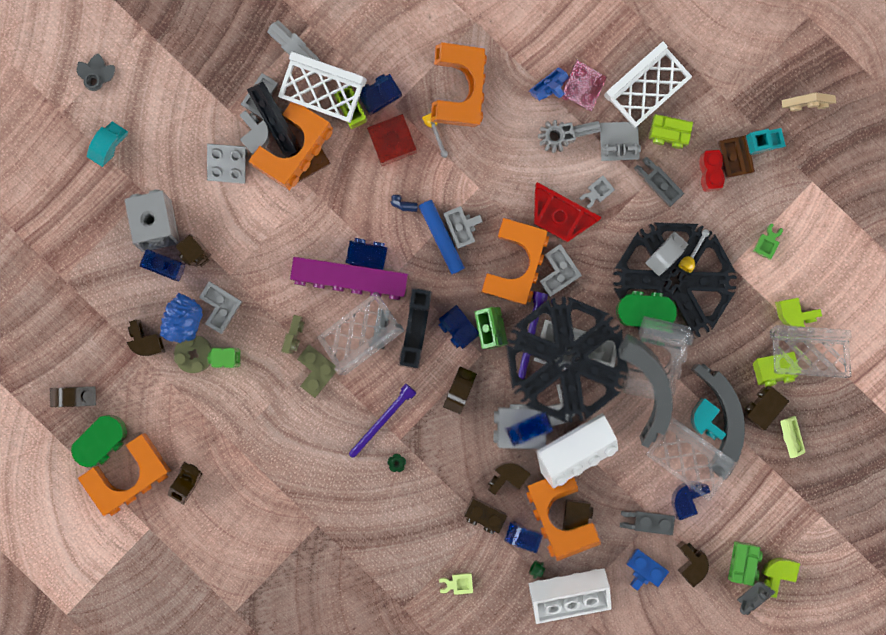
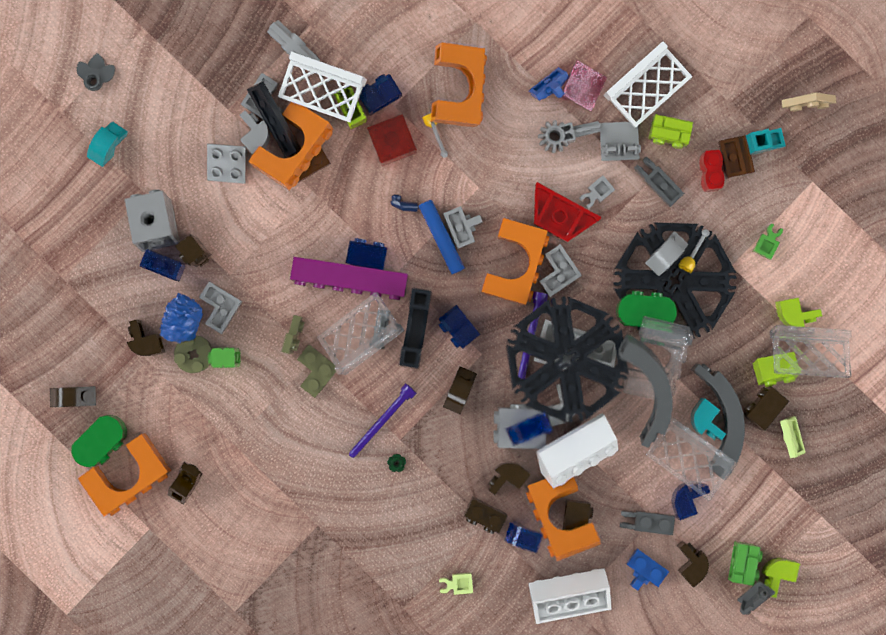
(491, 328): bright green brick -> none
(537, 569): dark green plate -> none

